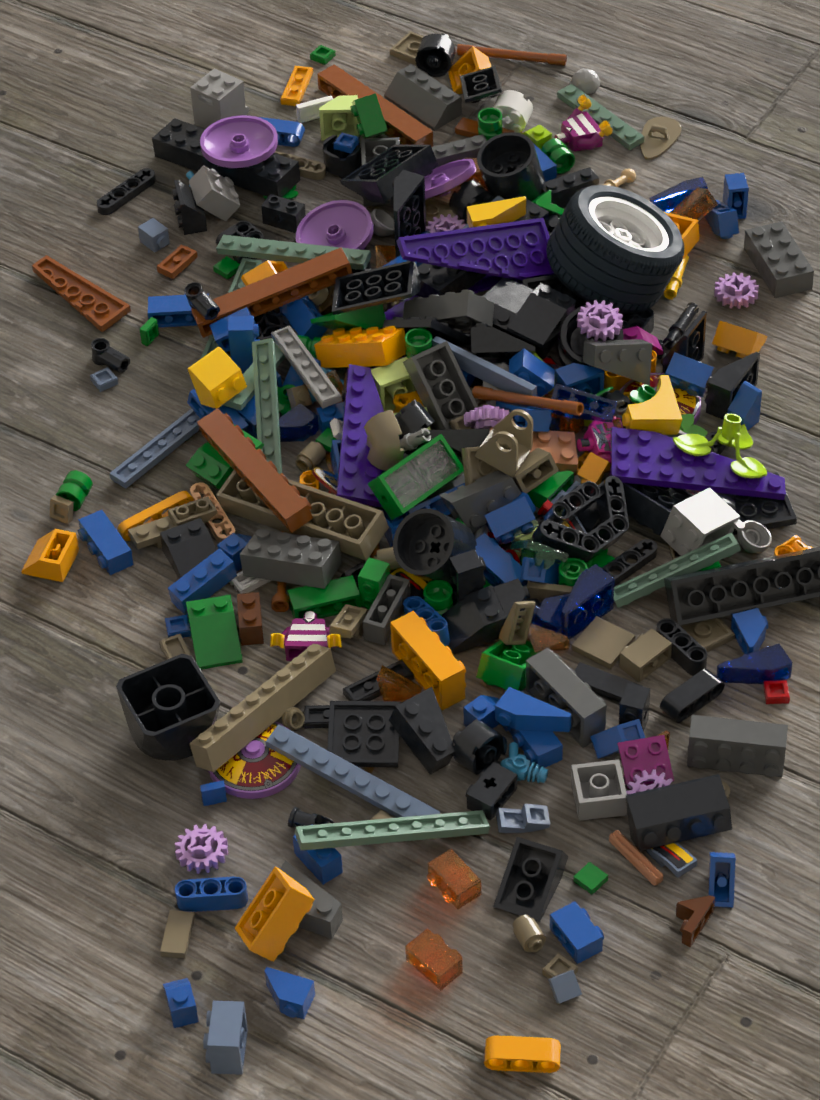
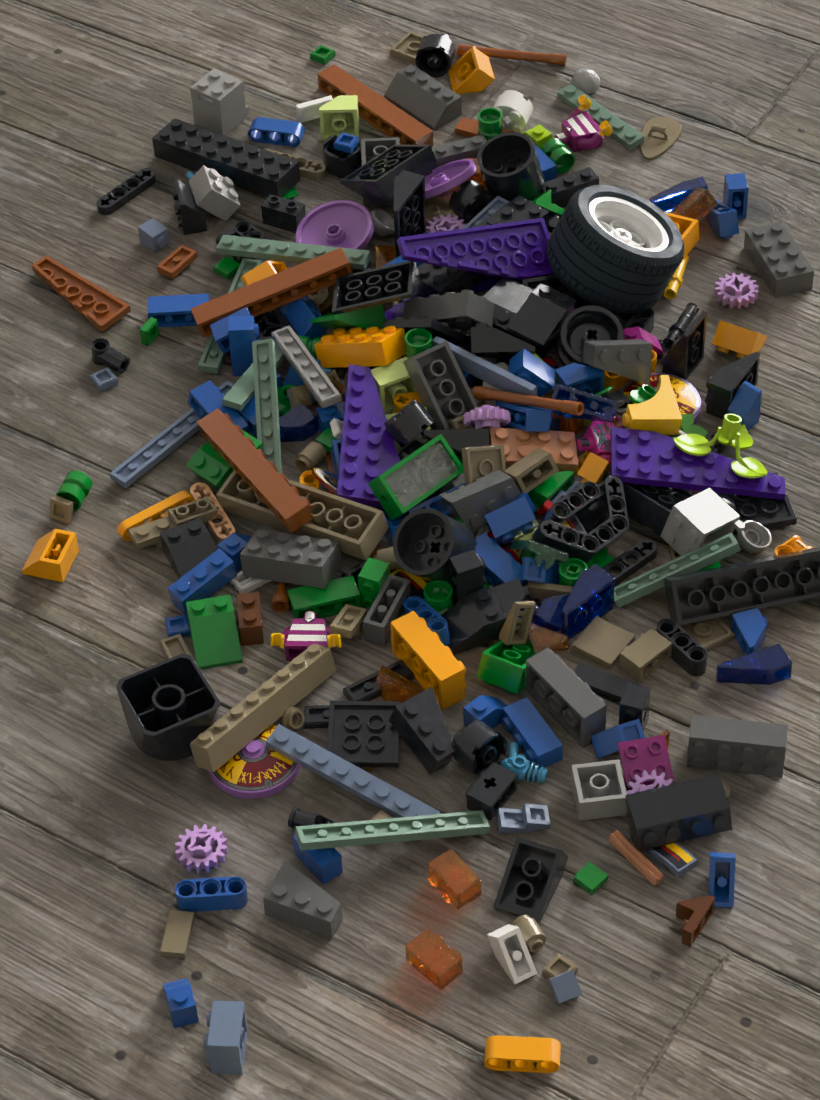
(105, 542): blue brick -> none
(201, 301): black piece -> none
(213, 793): blue tile -> none
(216, 378): yellow slope -> none
(239, 141): medium lavender dish -> none
(274, 915): light orange slope -> none
(290, 992): blue slope -> none
(296, 85): light orange tile -> none
(369, 116): green slope -> none
(384, 440): dark tan brick -> none
(411, 441): light grey pin -> none
(481, 84): black slope -> none
(496, 212): yellow slope -> none
(508, 444): dark tan hose -> none
(512, 953): none -> white slope
(528, 713): blue slope -> none
(576, 932): blue brick -> none
(599, 320): lavender gear -> none
(627, 175): tan pin -> none
(688, 374): blue brick -> none
(692, 695): black beam -> none
(776, 692): red tile -> none

